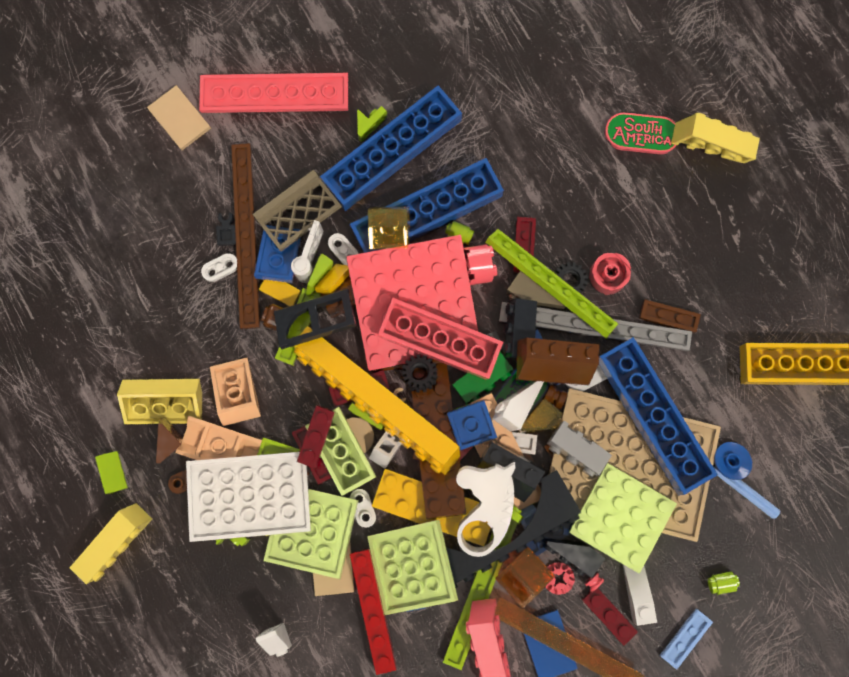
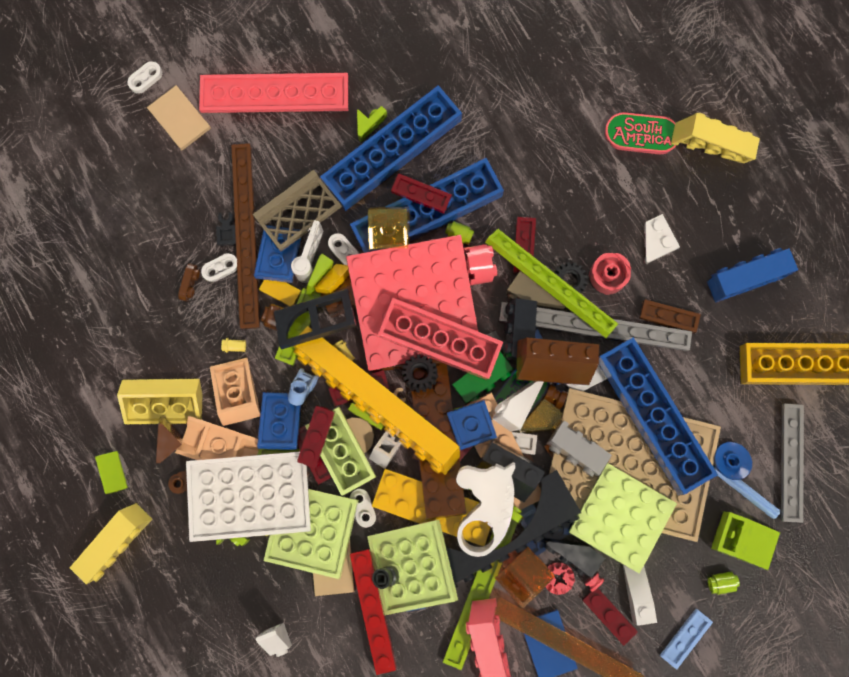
(144, 76): none -> white plate
(186, 289): none -> reddish brown plate
(233, 345): none -> light yellow pin
(278, 422): none -> blue tile
(301, 387): none -> light blue piece
(341, 346): none -> light yellow pin
(385, 577): none -> pearl dark grey wheel
(421, 193): none -> dark red plate
(658, 239): none -> white wing
(745, 540): none -> lime slope
(751, 275): none -> blue brick
(792, 463): none -> light grey plate

